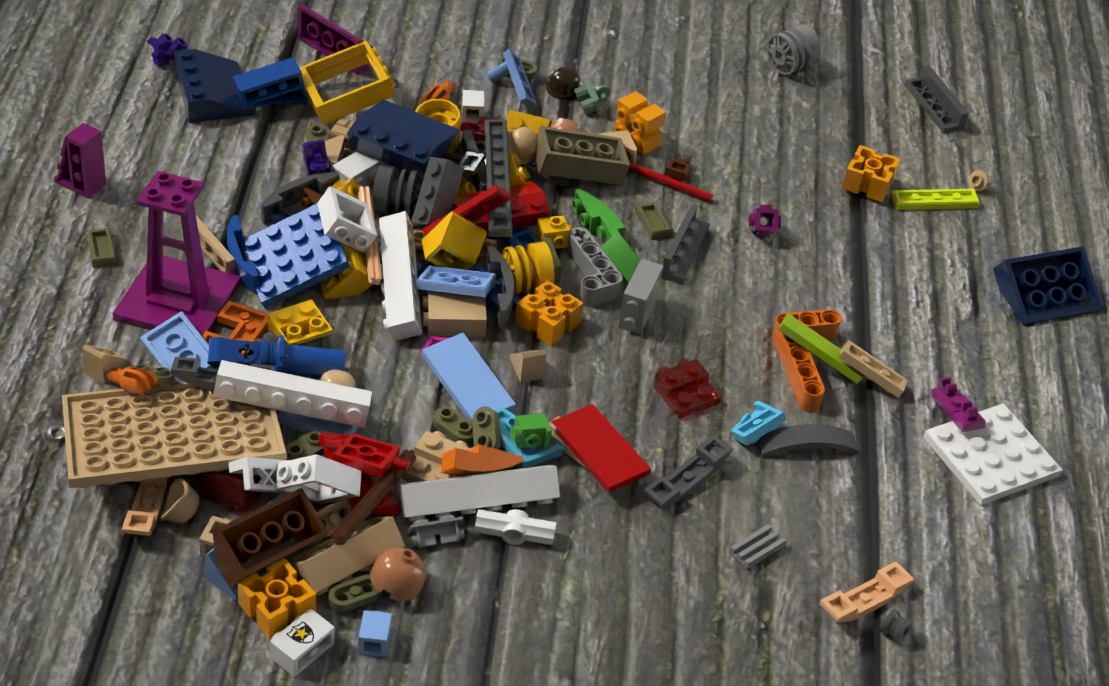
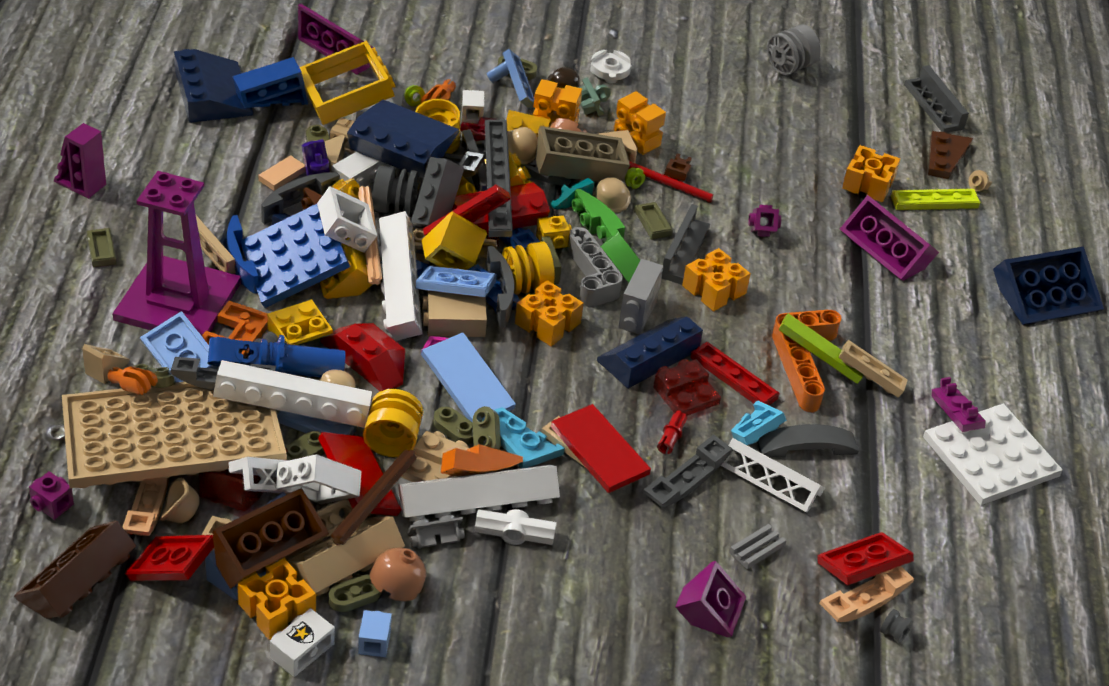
(51, 495): none -> magenta brick
(77, 570): none -> reddish brown slope
(165, 47): dark purple hips -> none
(171, 558): none -> red tile
(282, 173): none -> light nougat tile
(366, 454): red plate -> none
(370, 354): none -> red wedge
(393, 422): none -> yellow wheel
(410, 91): none -> lime plate
(529, 364): tan slope -> none
(531, 431): bright green brick -> none
(556, 102): none -> light orange brick
(568, 194): none -> teal slope
(610, 65): none -> white plate
(613, 194): none -> tan helmet
(631, 174): none -> lime plate
(652, 350): none -> dark blue slope
(672, 432): none -> red axle
(712, 601): none -> magenta slope
(716, 279): none -> light orange brick
(734, 374): none -> red tile
(779, 469): none -> white fence
(865, 558): none -> red tile
(888, 239): none -> magenta slope
(945, 153): none -> reddish brown wing

